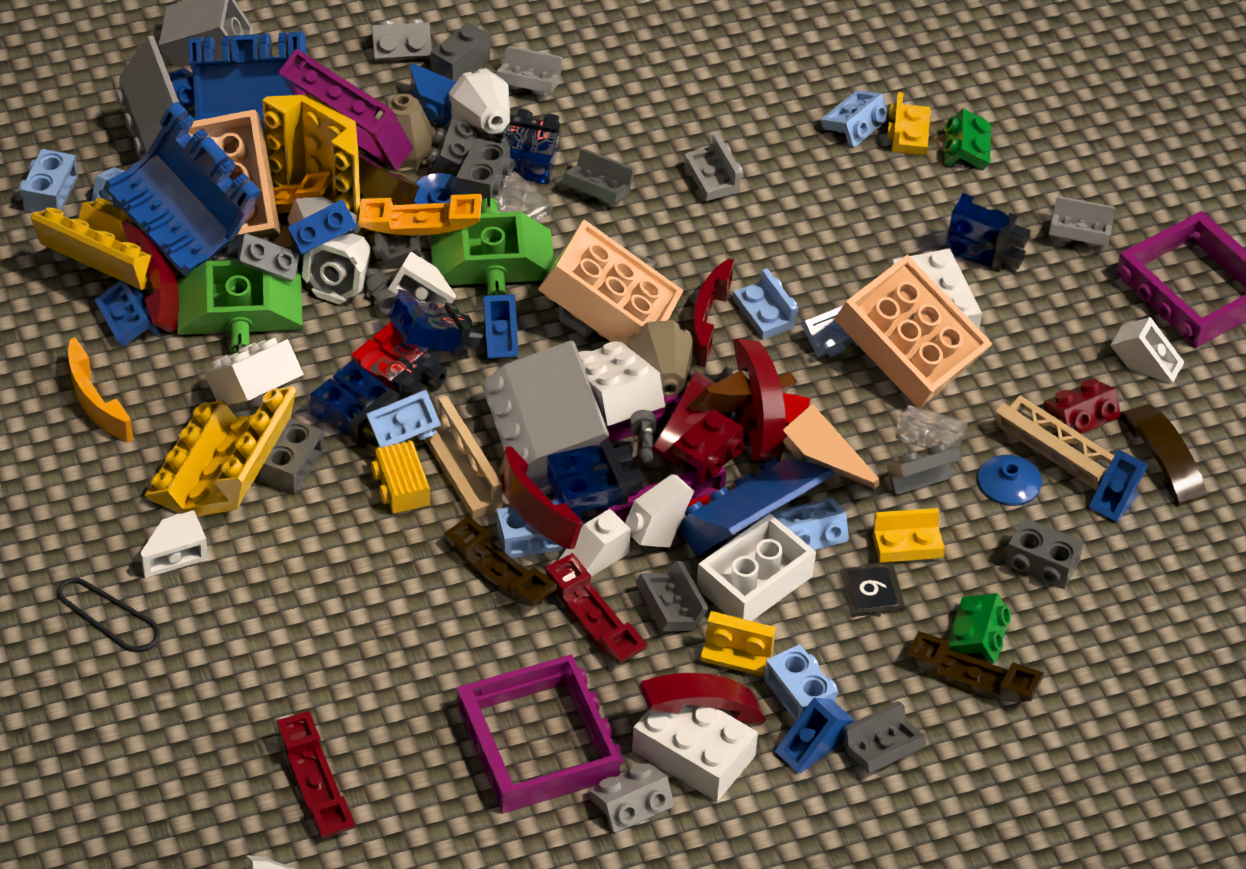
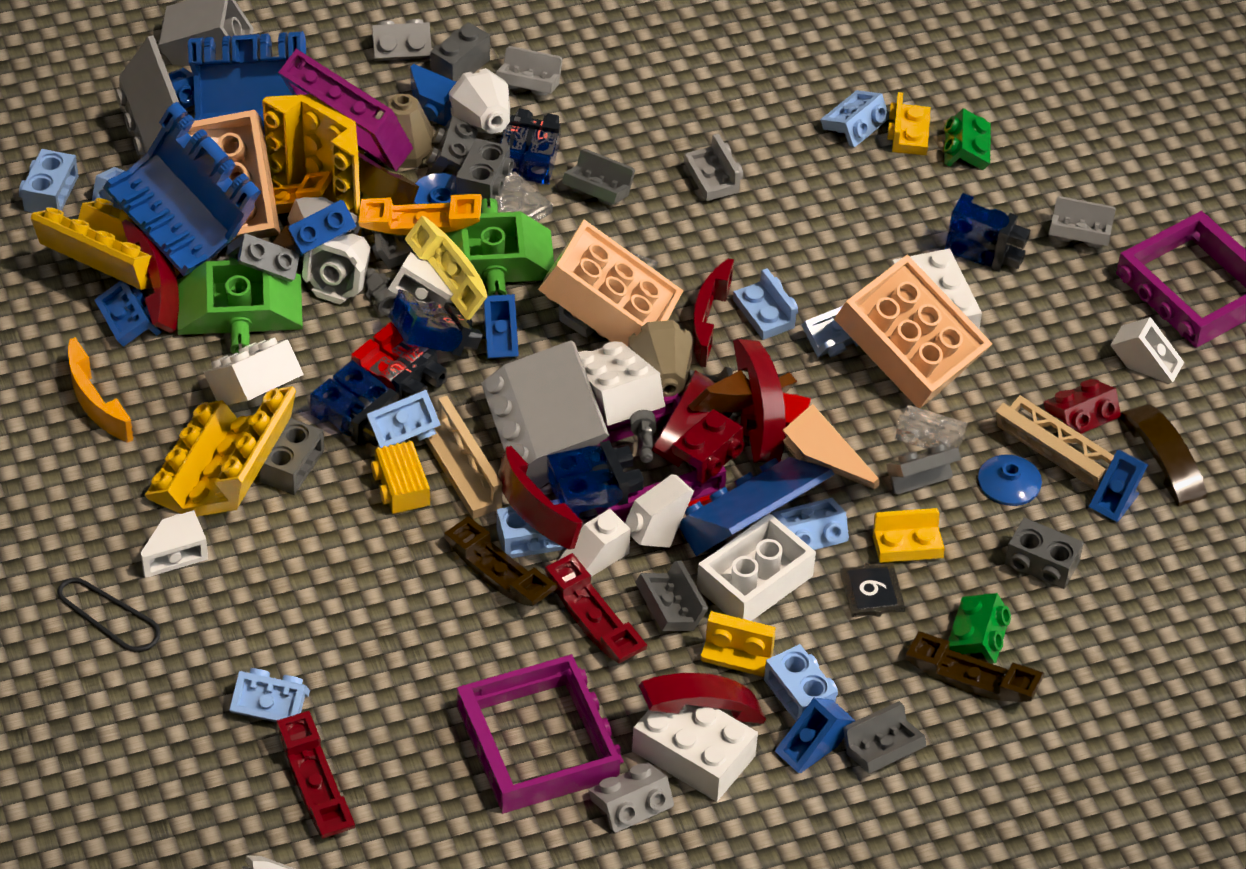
(268, 697): none -> light blue bracket
(451, 265): none -> light yellow slope

